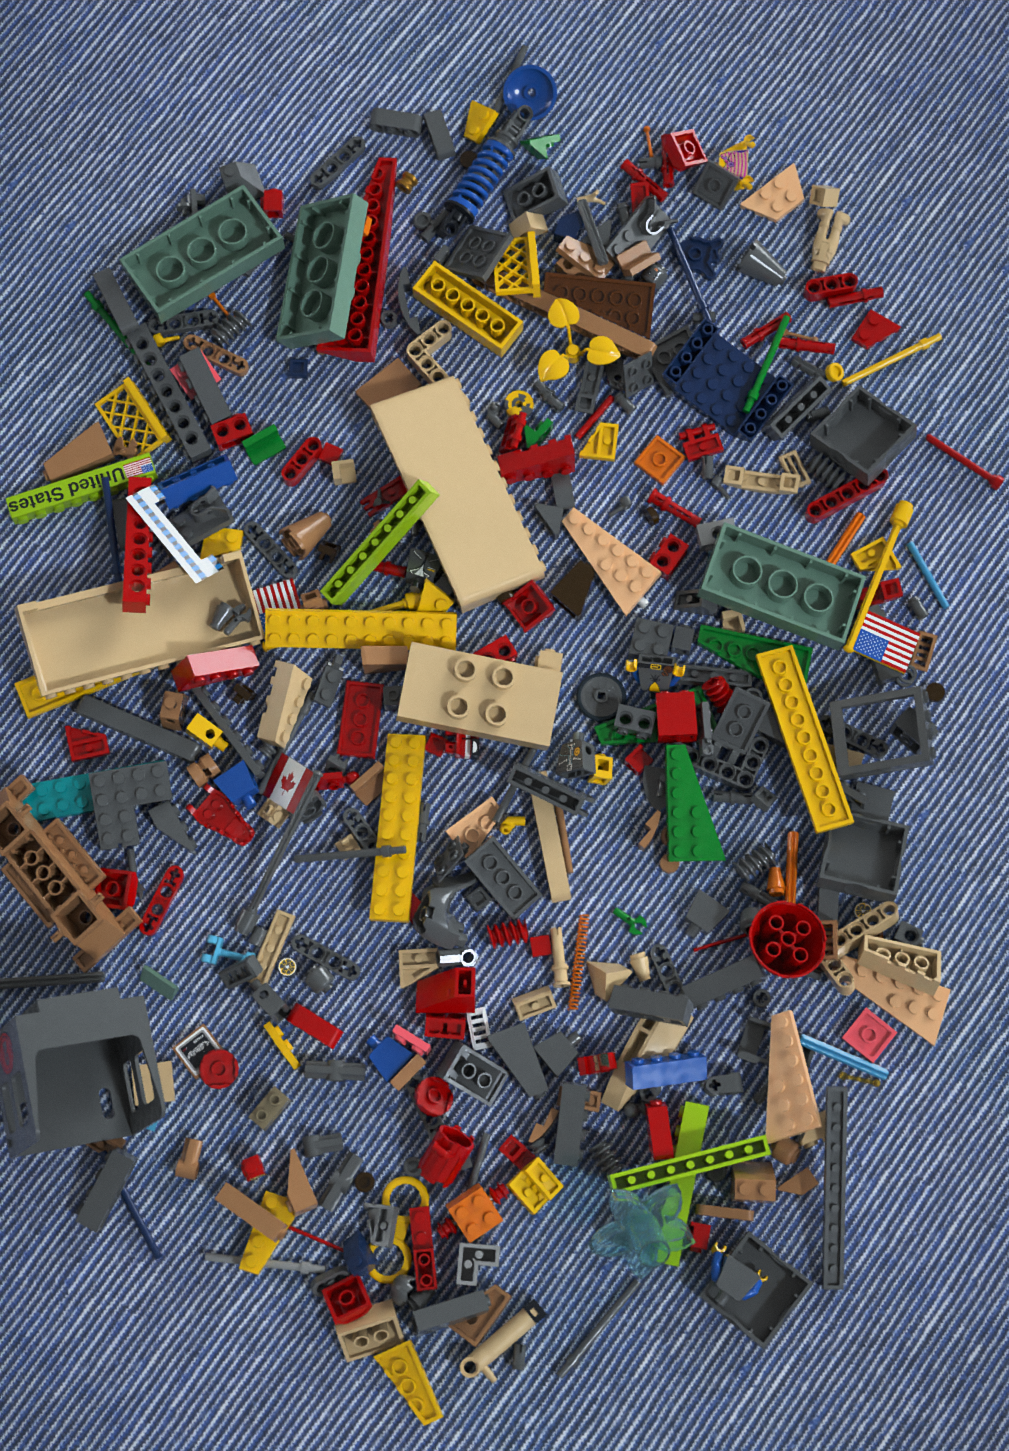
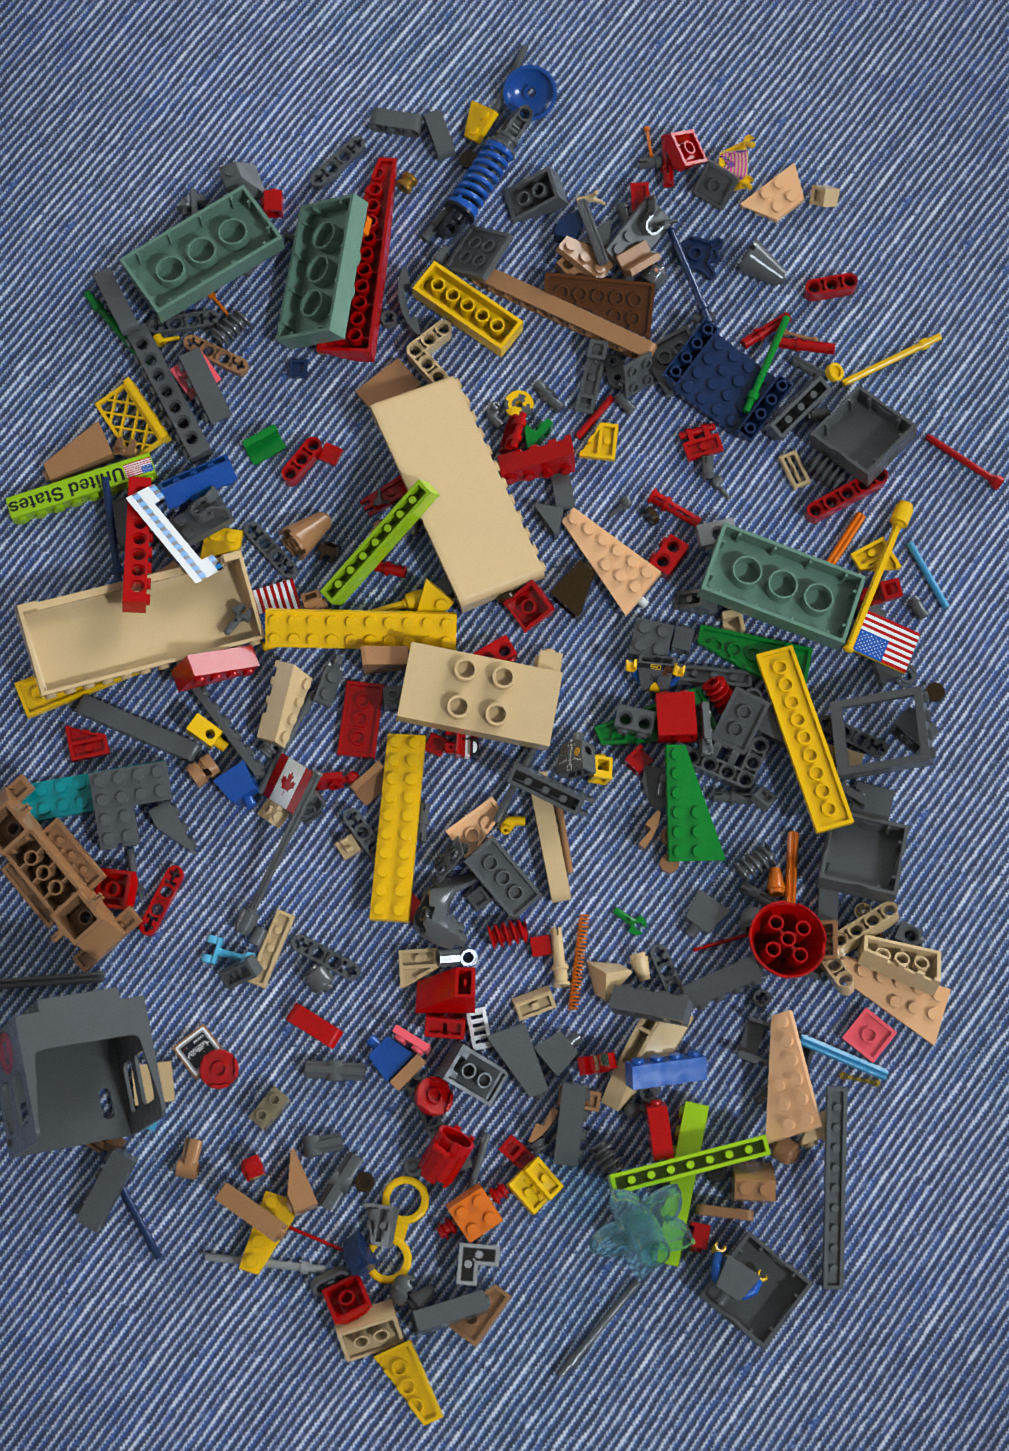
(159, 983): sand green slope -> none
(173, 709): medium nougat torso -> none
(221, 616): dark grey cone -> none
(222, 817): red animal -> none
(234, 436): red brick -> none
(243, 693): dark brown tile -> none
(273, 1004): dark grey torso -> none
(283, 1045): yellow wing -> none
(287, 967): dark grey tile -> none
(334, 764): dark grey tile -> none
(344, 472): tan panel -> none
(384, 851): dark grey bar -> none
(421, 221): dark grey tile -> none
(422, 566): dark grey torso -> none
(423, 1248): red slope -> none
(502, 1340): tan piece -> none
(518, 1357): dark grey pin -> none
(526, 223): tan slope -> none
(532, 268): yellow fence -> none
(538, 145): slope -> none
(556, 366): yellow plant -> none
(597, 708): dark grey wheel -> none
(638, 175): red pin -> none
(659, 460): orange tile -> none
(727, 1084): dark grey piece -> none
(761, 482): tan slope -> none
(800, 1183): medium nougat tile -> none
(823, 248): tan piece -> none
(855, 297): red pin -> none
(873, 330): red wing -> none
(925, 635): medium nougat slope -> none

